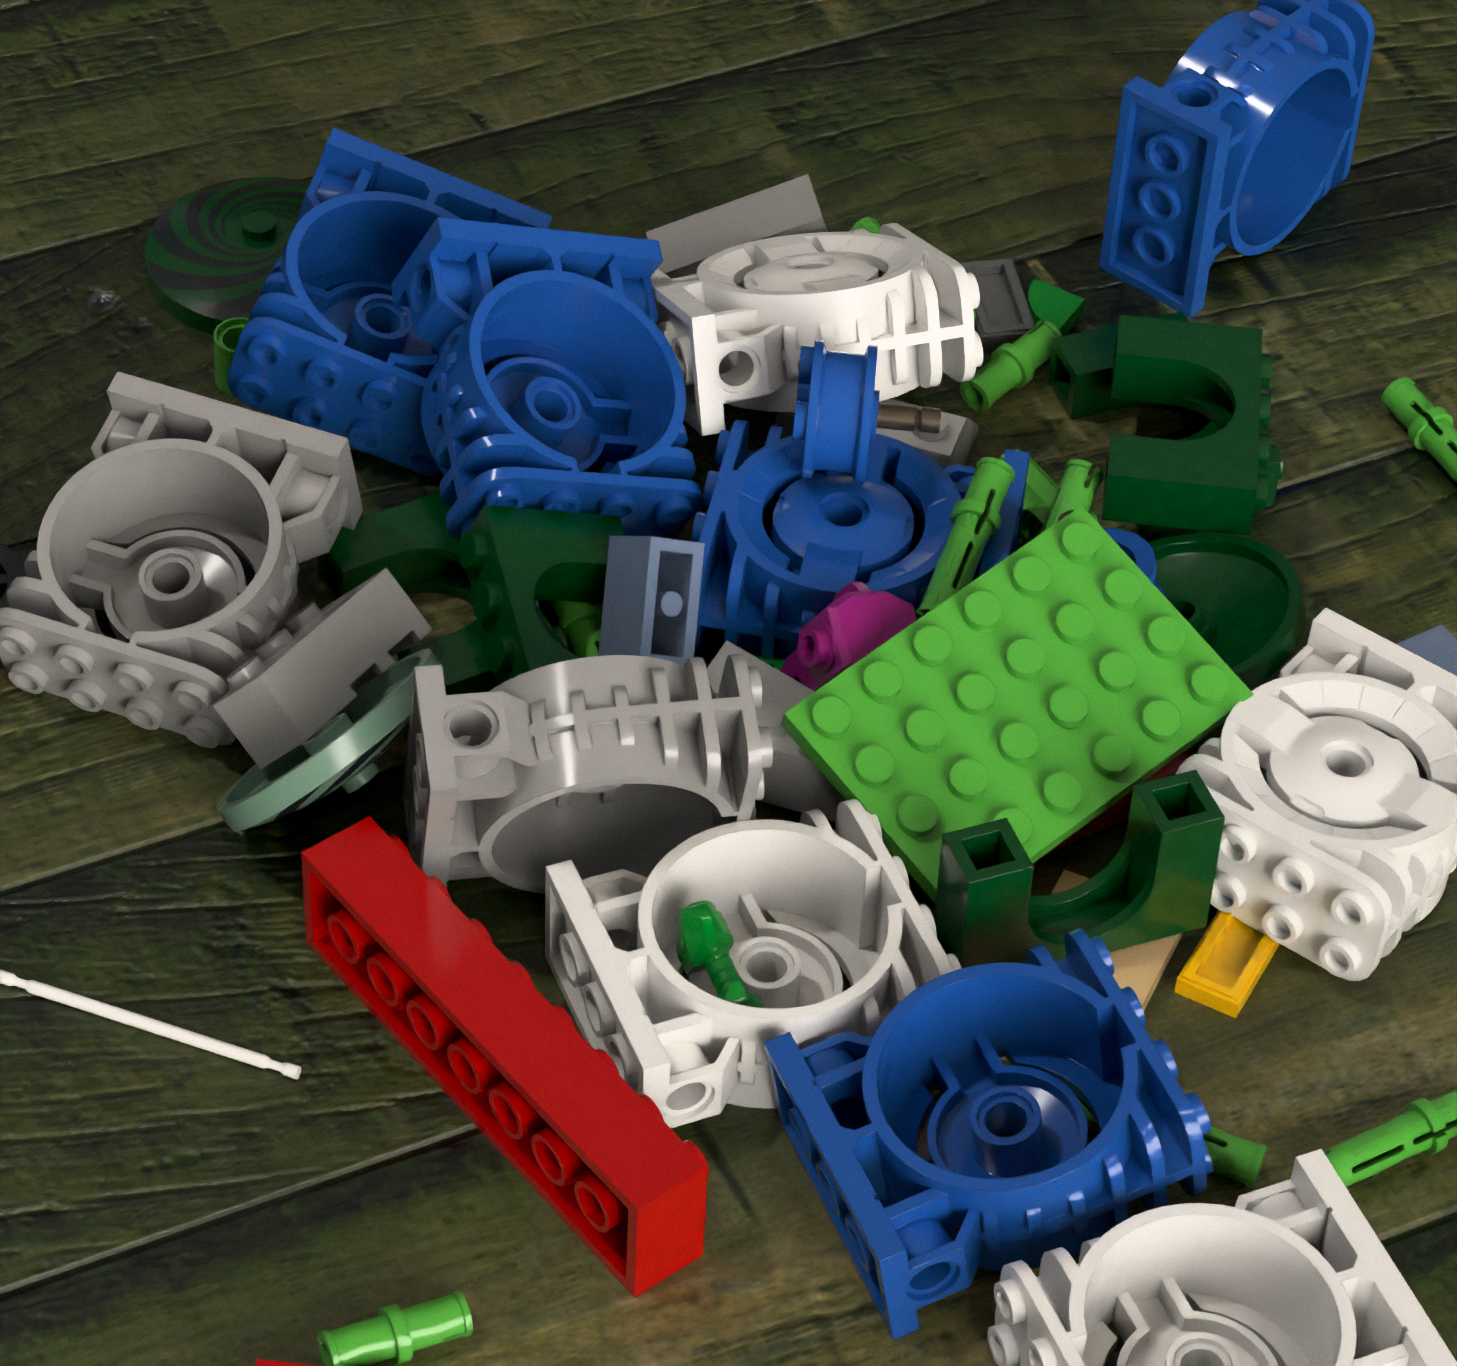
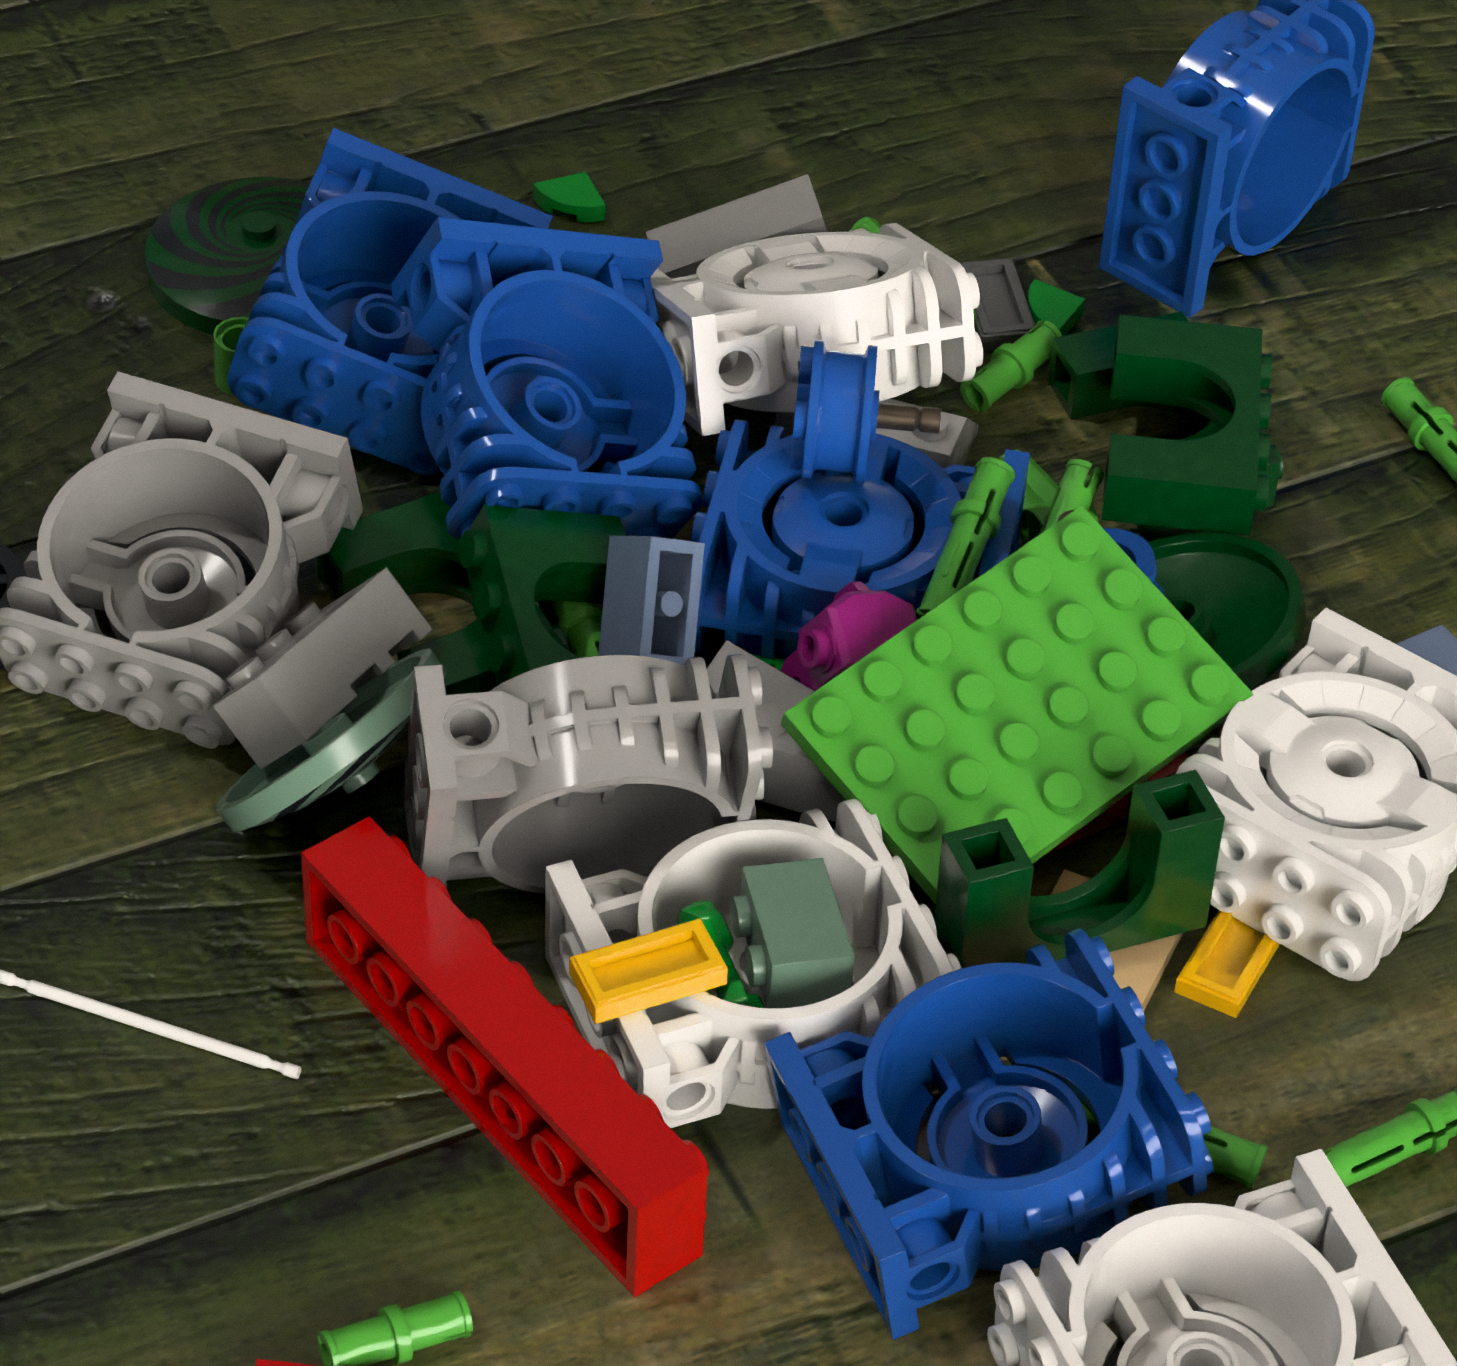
(571, 195): none -> green tile
(647, 970): none -> yellow tile
(792, 933): none -> sand green brick

